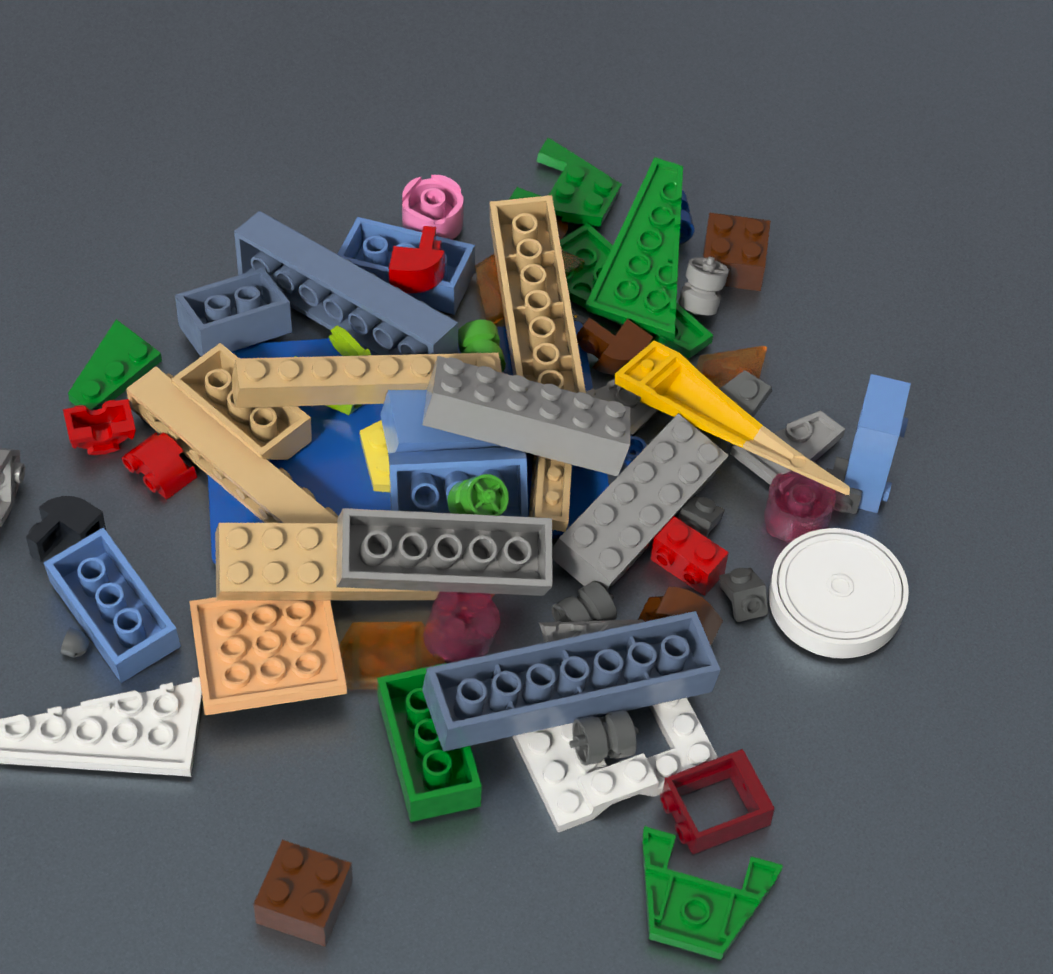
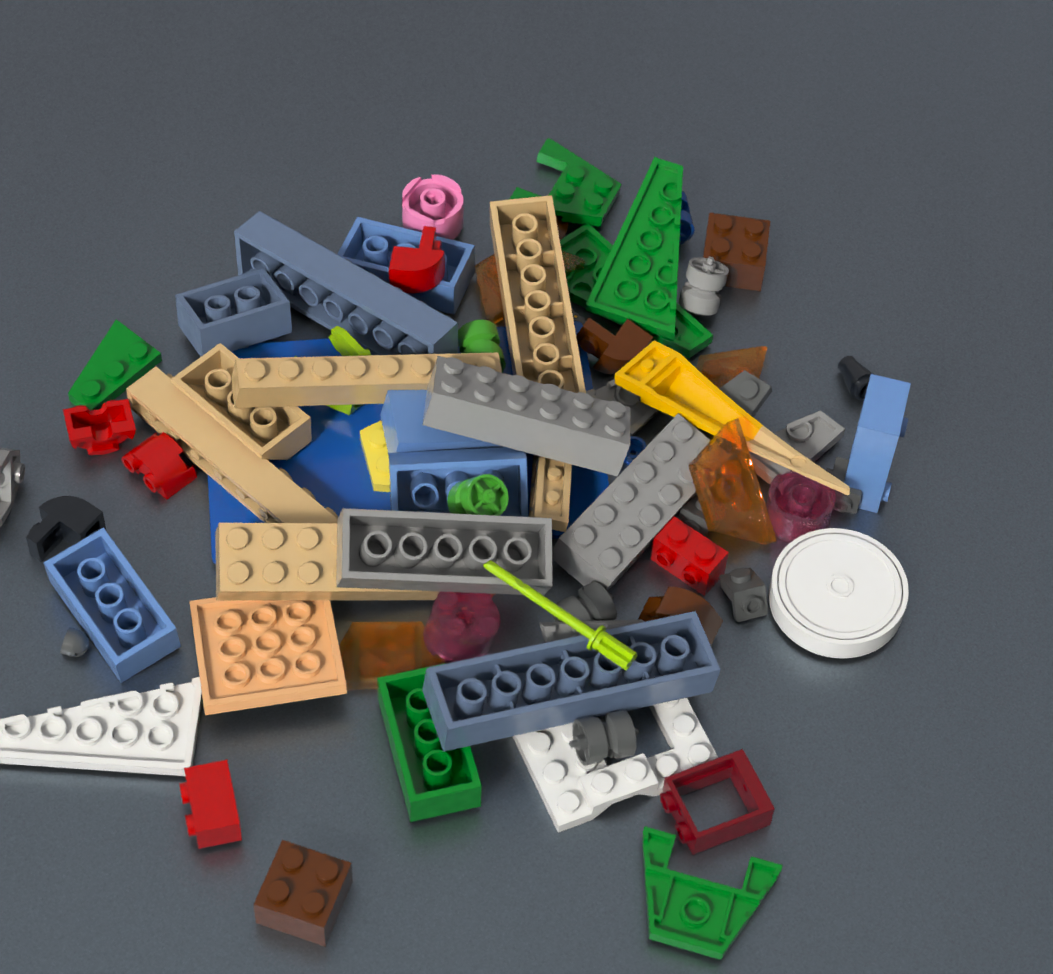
(212, 804): none -> red brick
(598, 640): none -> lime piece
(730, 487): none -> clear orange wing
(855, 377): none -> black cone

